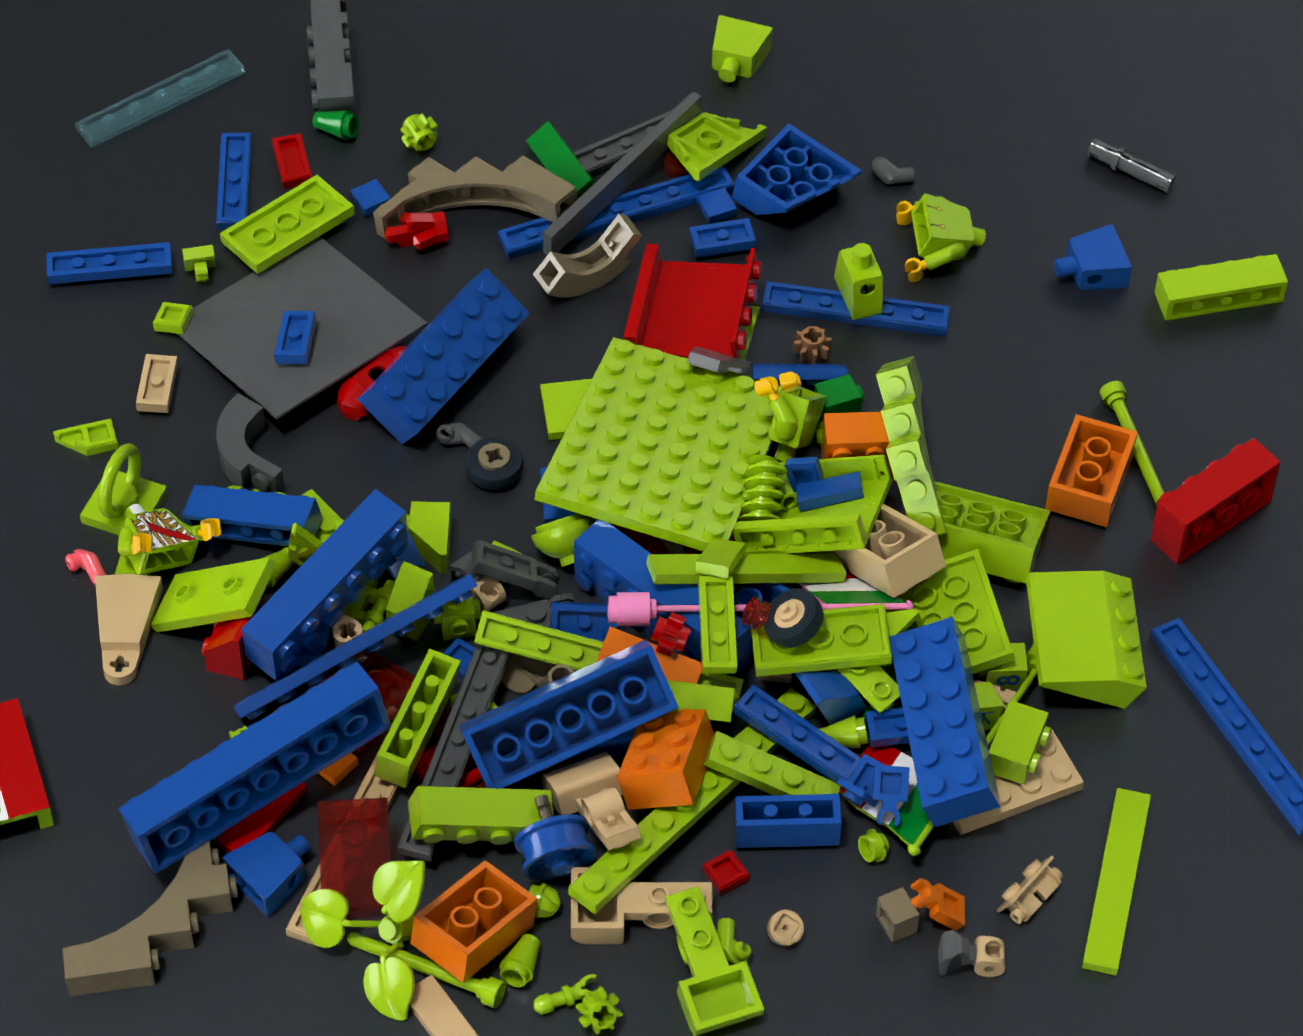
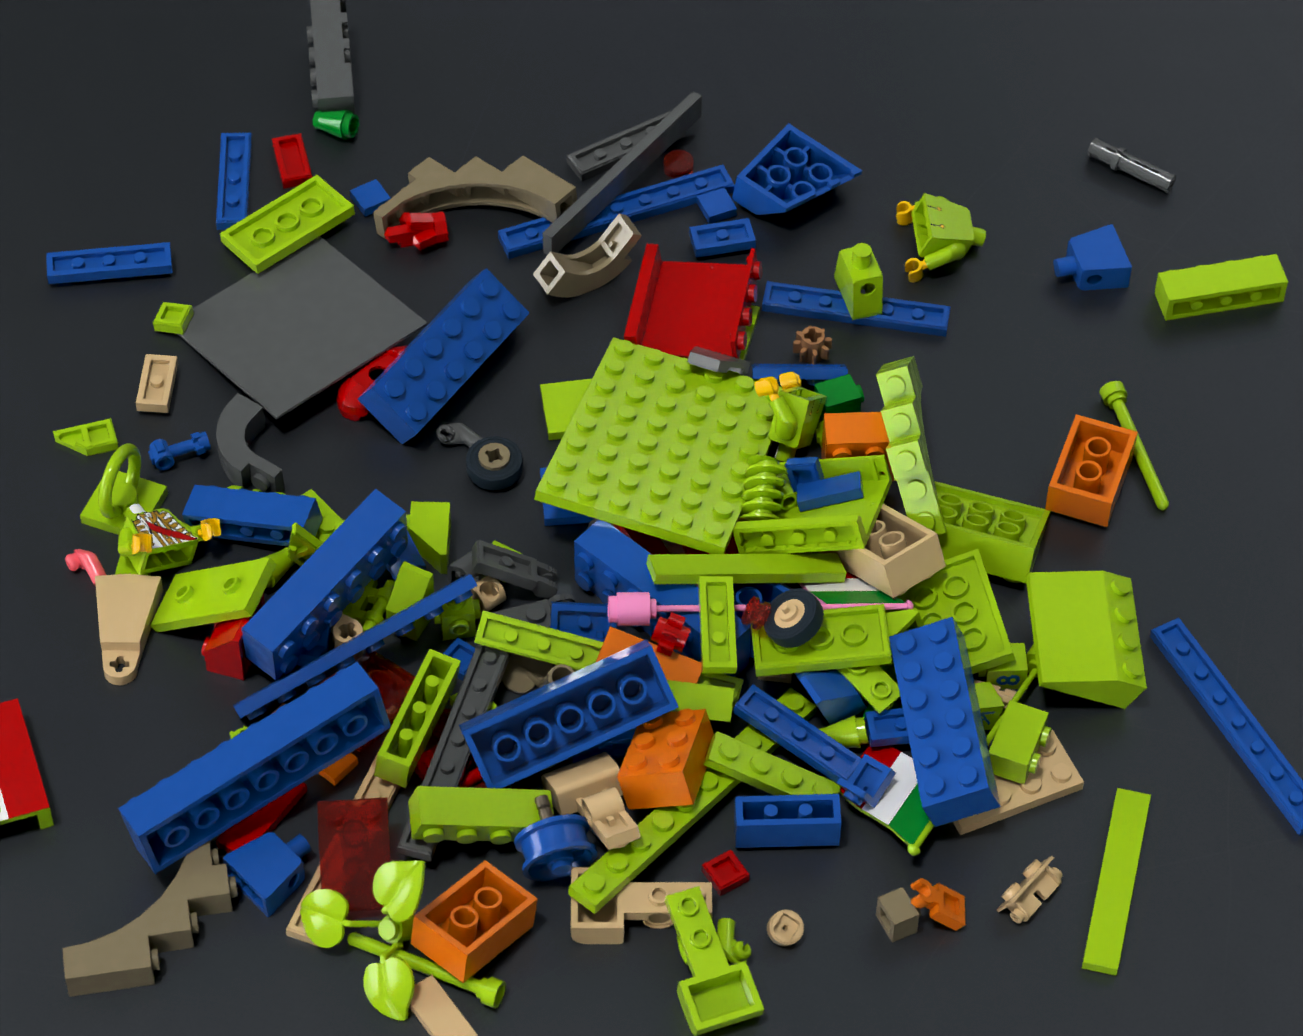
(159, 98): clear light blue tile -> none
(163, 455): none -> blue bar
(199, 260): lime tile -> none
(295, 337): blue plate -> none
(419, 132): lime gear -> none
(520, 961): lime cone -> none
(546, 1003): lime piece -> none
(548, 900): lime plate -> none
(558, 536): lime piece -> none
(559, 158): green tile -> none
(593, 1003): lime gear -> none
(711, 142): lime wing -> none
(719, 558): lime tile -> none
(739, 47): lime torso -> none
(873, 846): lime plate -> none
(890, 173): dark grey arm -> none
(890, 787): blue plate -> none
(985, 954): leg -> none
(1214, 500): red brick -> none

